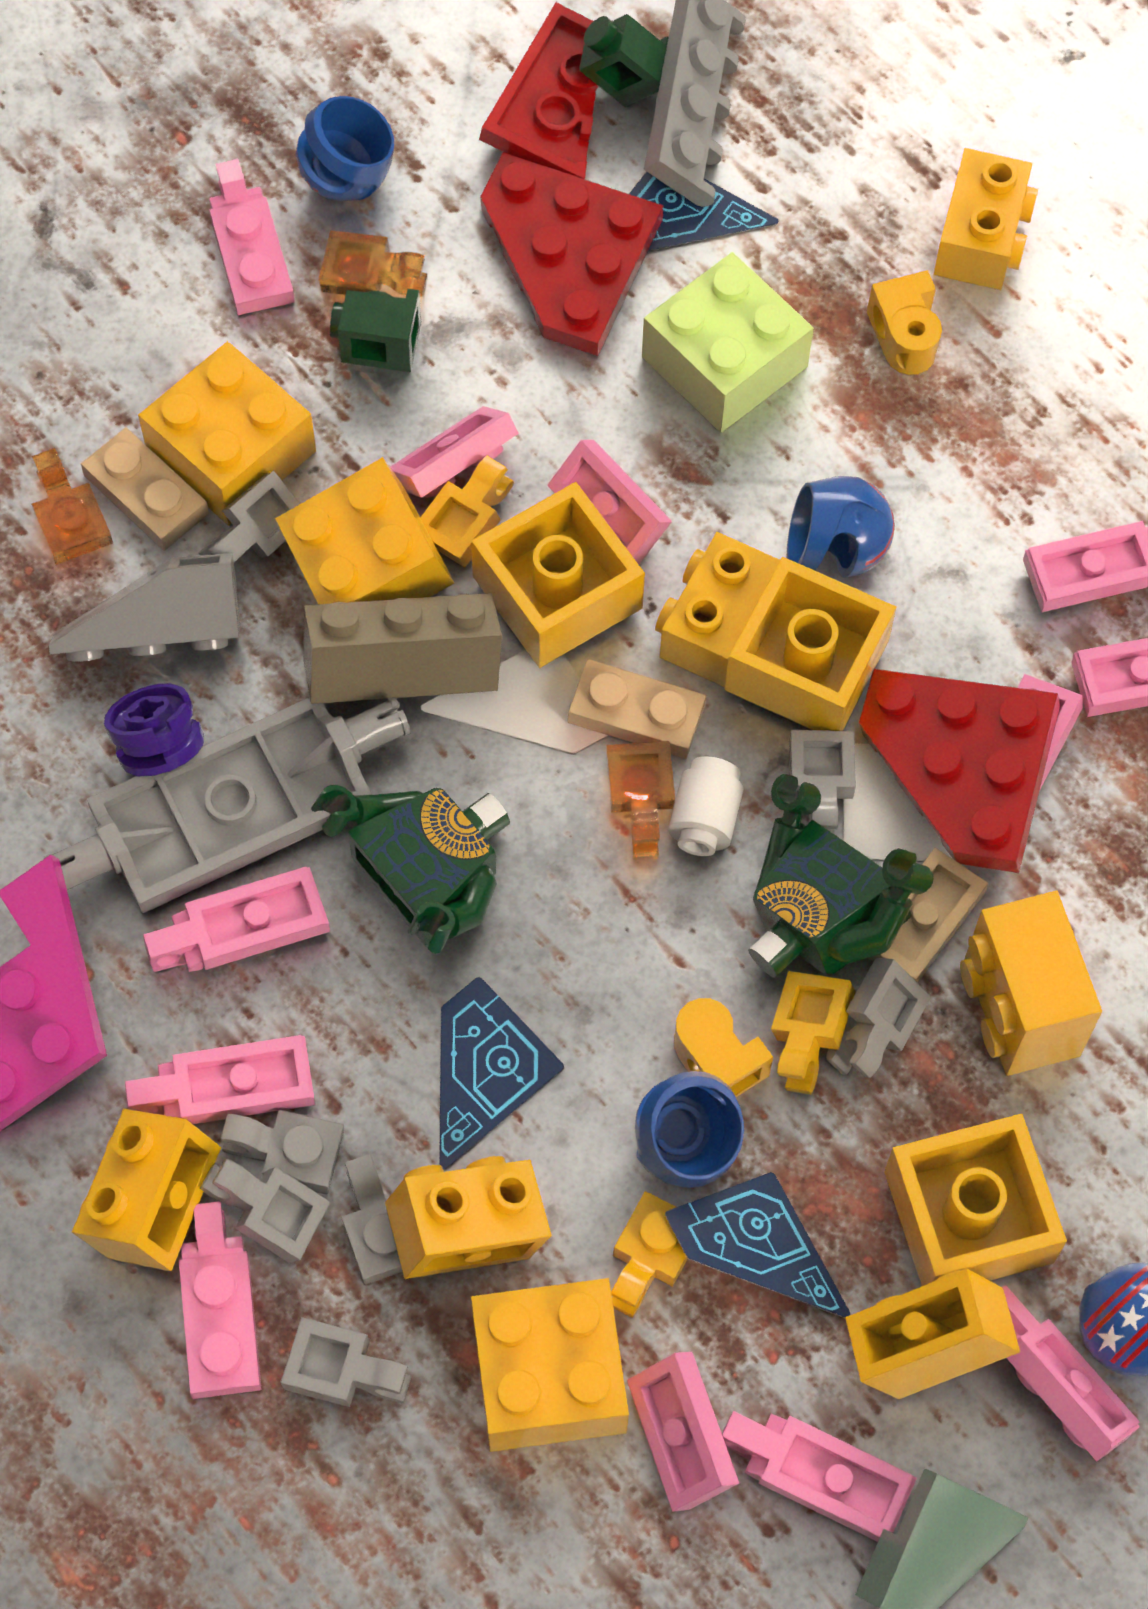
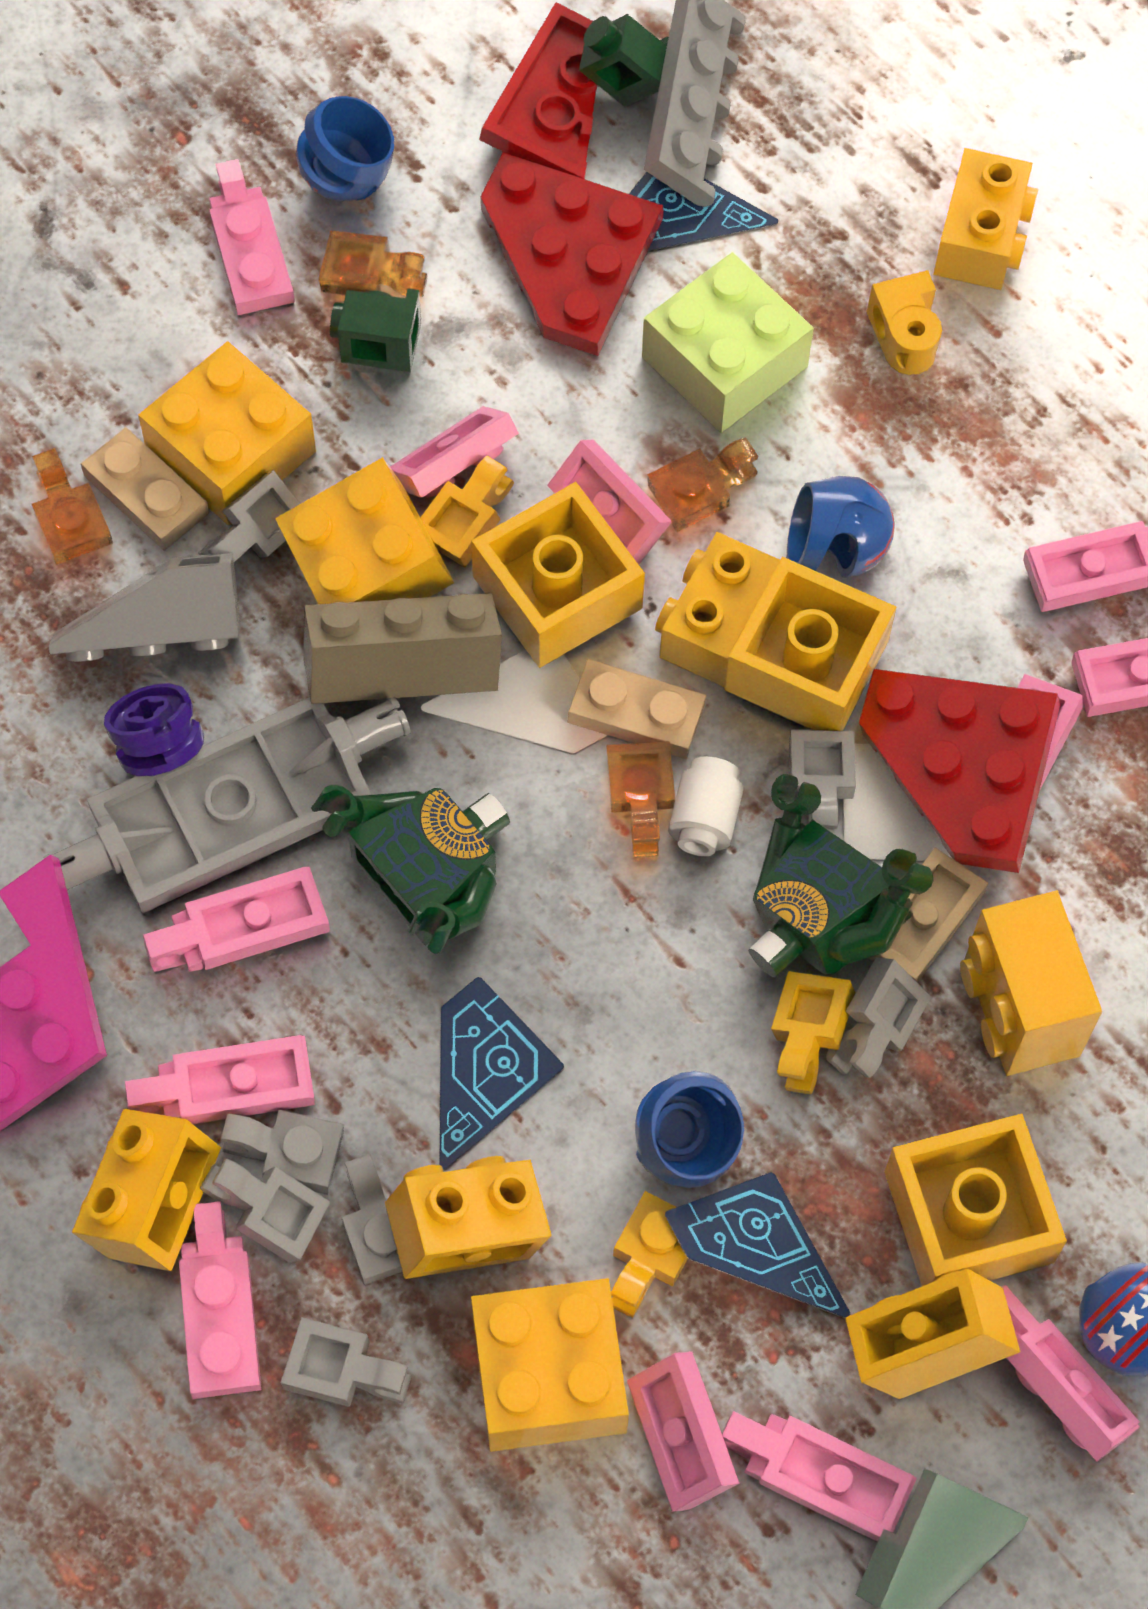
(698, 488): none -> clear orange plate
(707, 1044): yellow leg -> none

